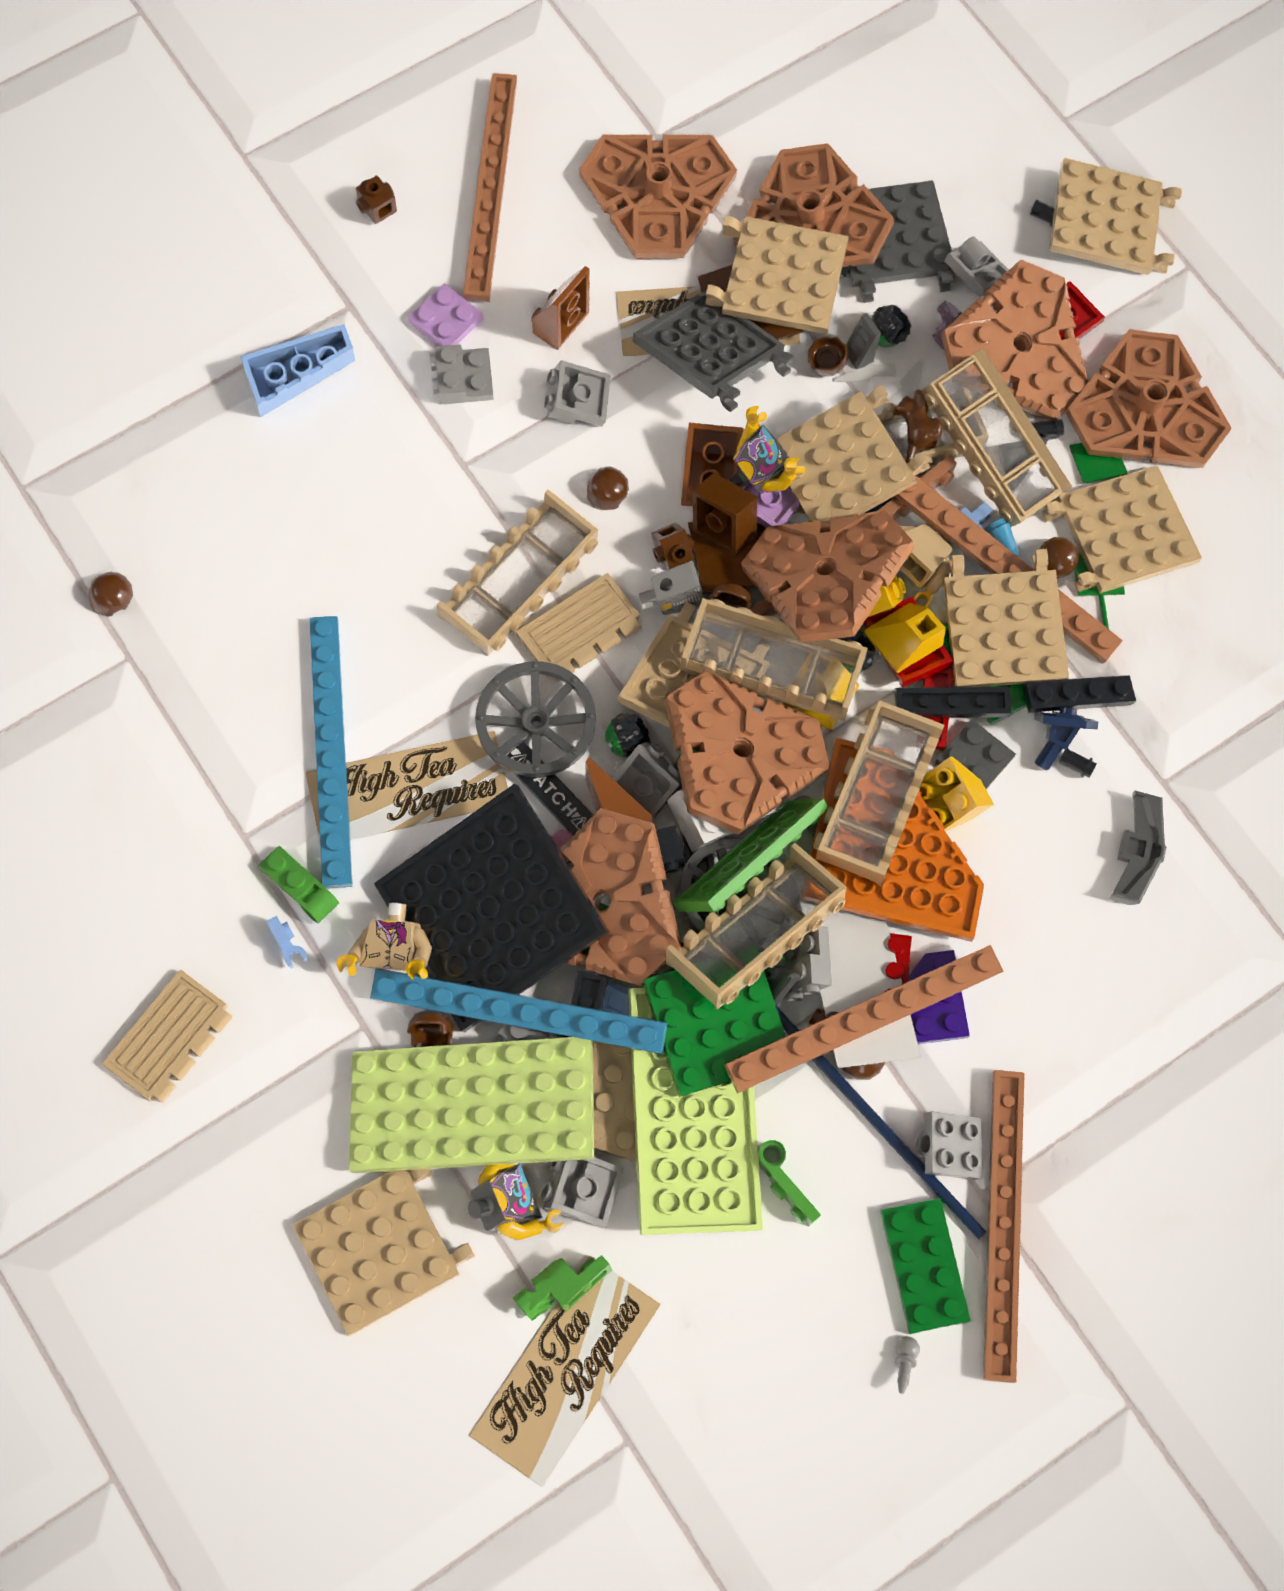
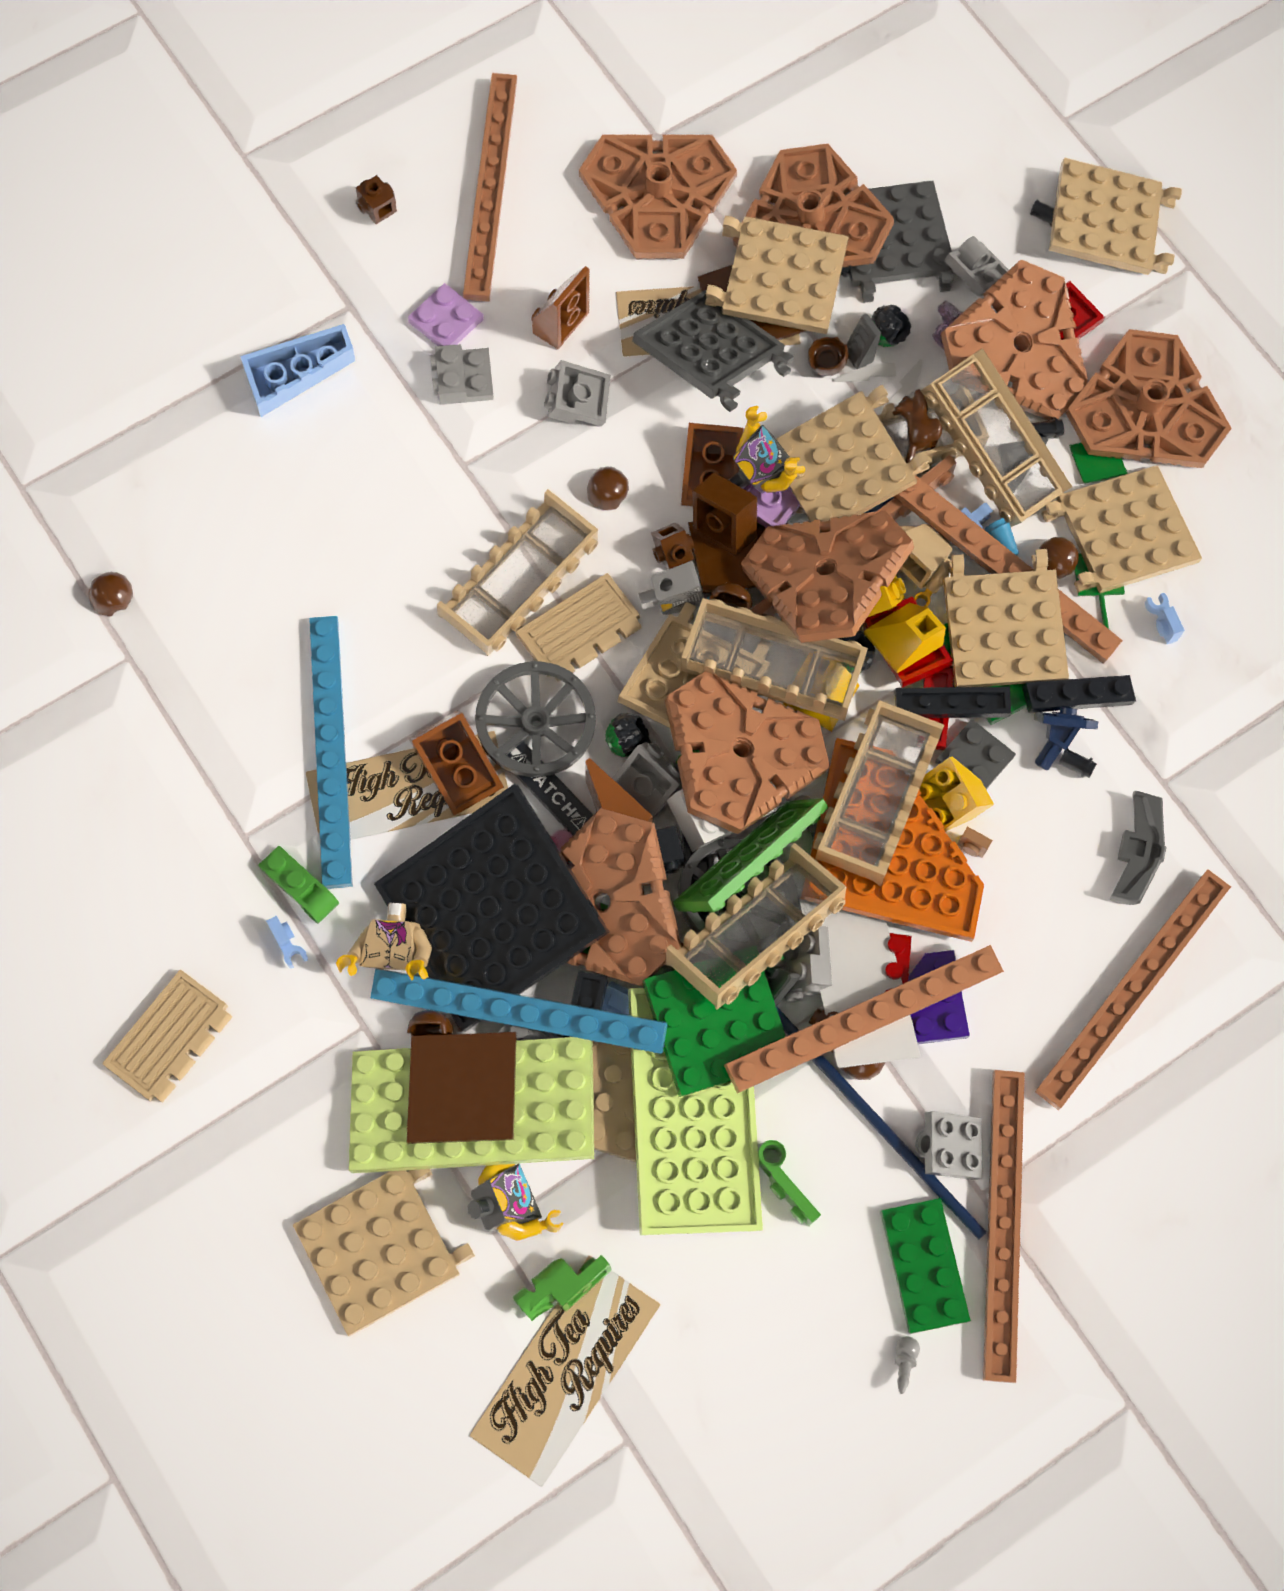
(456, 762): none -> dark orange slope
(462, 1088): none -> reddish brown piece
(583, 1189): light grey plate -> none
(974, 843): none -> medium nougat plate
(1132, 990): none -> nougat plate
(1168, 622): none -> light blue plate

